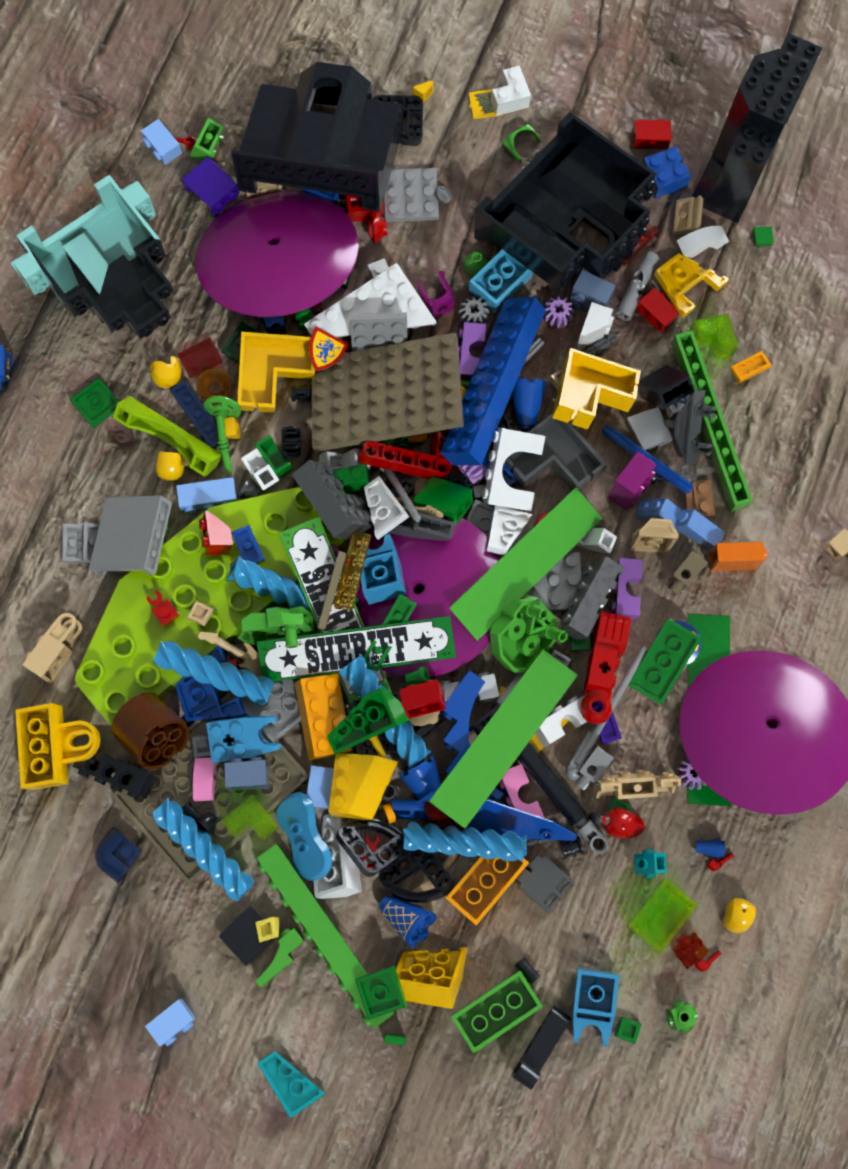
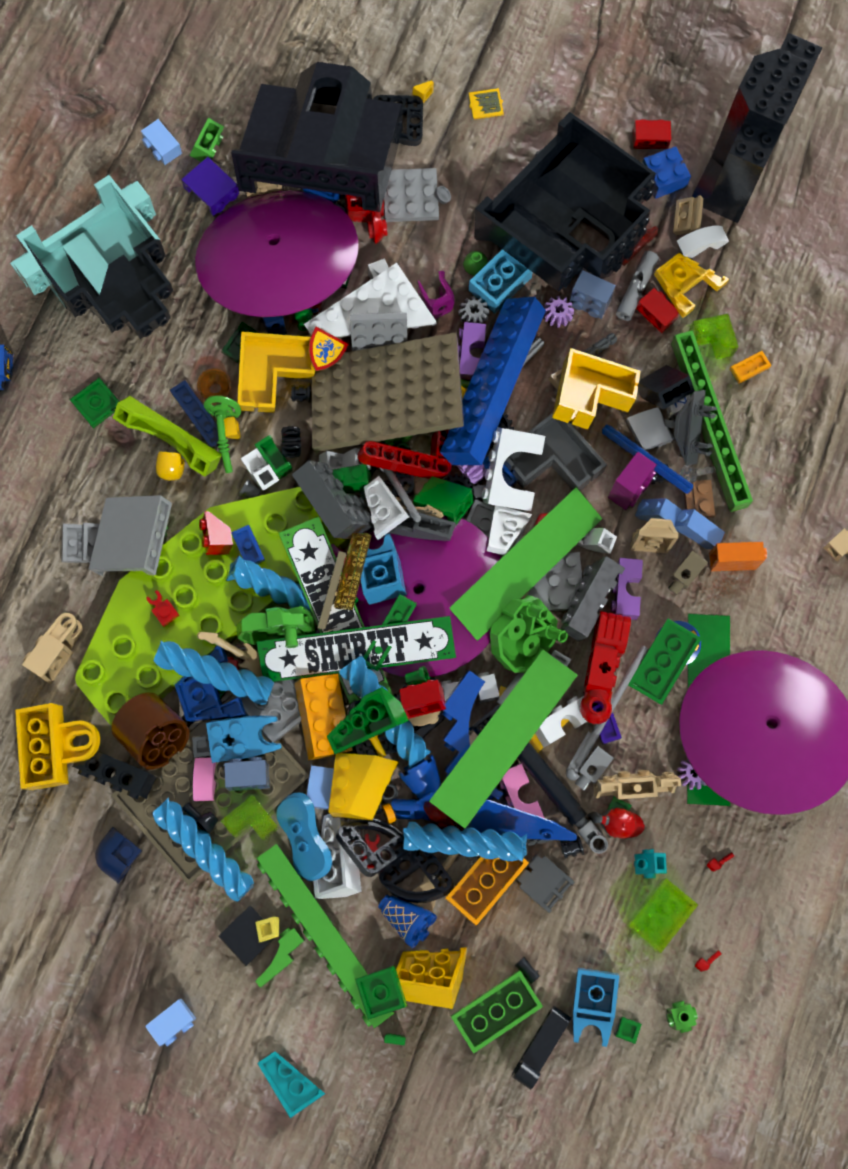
(165, 374): yellow helmet -> none
(188, 141): red hand -> none
(199, 358): clear red plate -> none
(200, 613): tan tile -> none
(206, 494): light blue brick -> none
(416, 440): reddish brown tile -> none
(509, 142): bright green helmet -> none
(513, 94): white brick -> none
(527, 401): blue cone -> none
(583, 645): green tile -> none
(596, 325): white slope -> none
(690, 949): clear red brick -> none
(711, 847): blue cone -> none
(735, 919): yellow helmet -> none
(763, 236): green tile -> none

